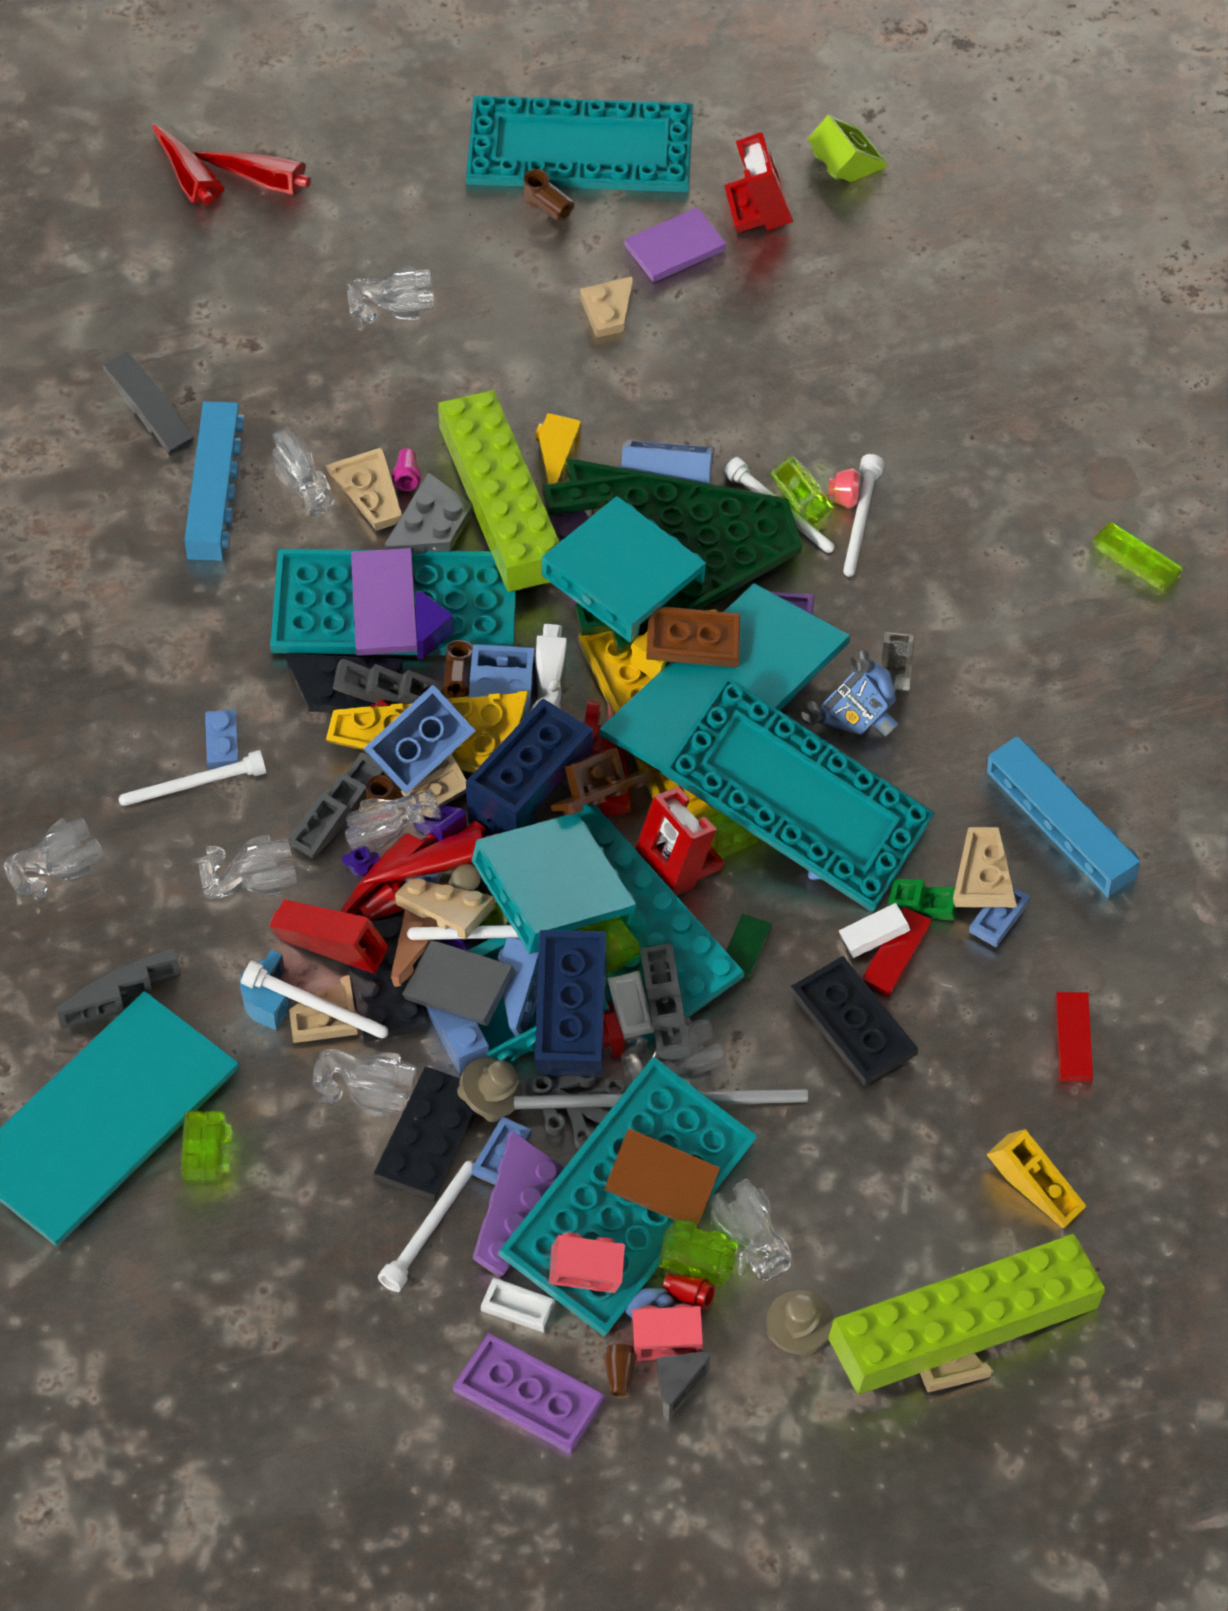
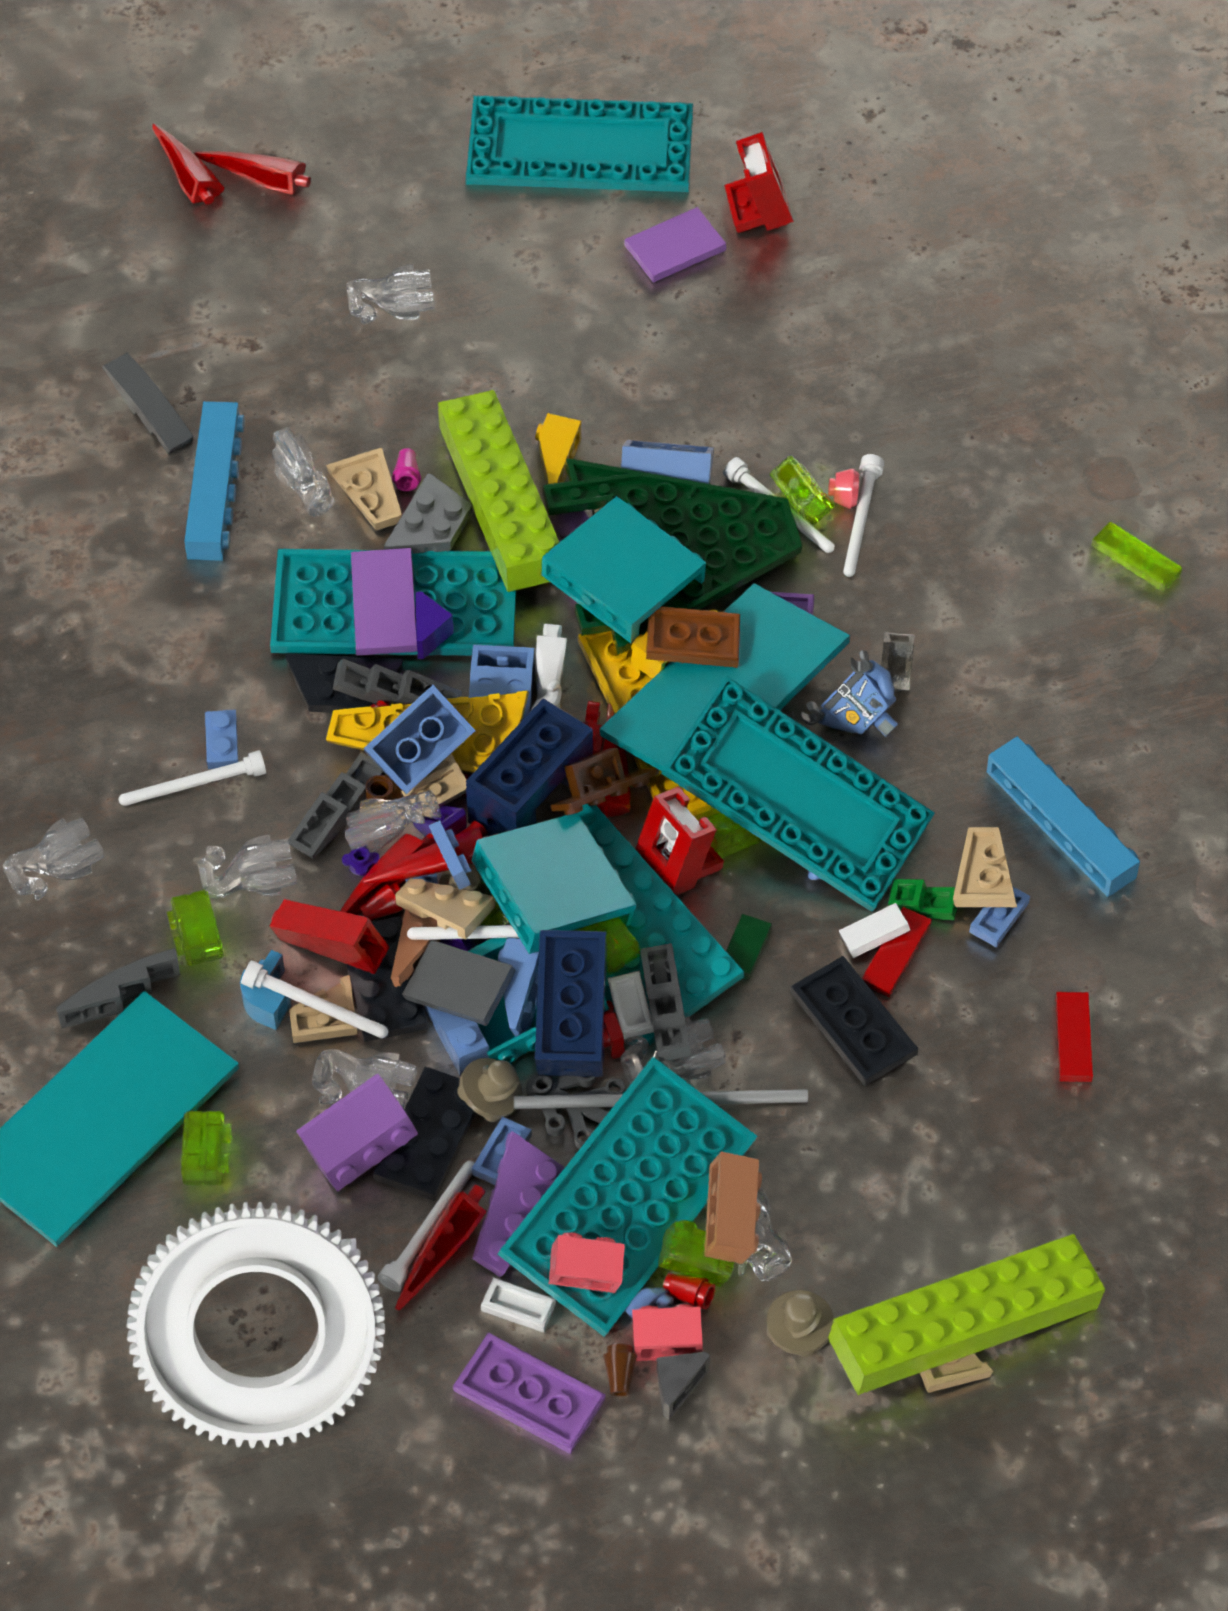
(196, 928): none -> clear neon green brick
(258, 1406): none -> white piece
(357, 1132): none -> medium lavender slope
(444, 1240): none -> red piece
(457, 669): reddish brown piece -> none
(457, 864): none -> medium blue plate
(541, 193): reddish brown piece -> none
(607, 305): tan wing -> none
(661, 1178): dark orange tile -> none
(732, 1208): none -> nougat brick
(845, 150): lime slope -> none
(1036, 1177): yellow slope -> none

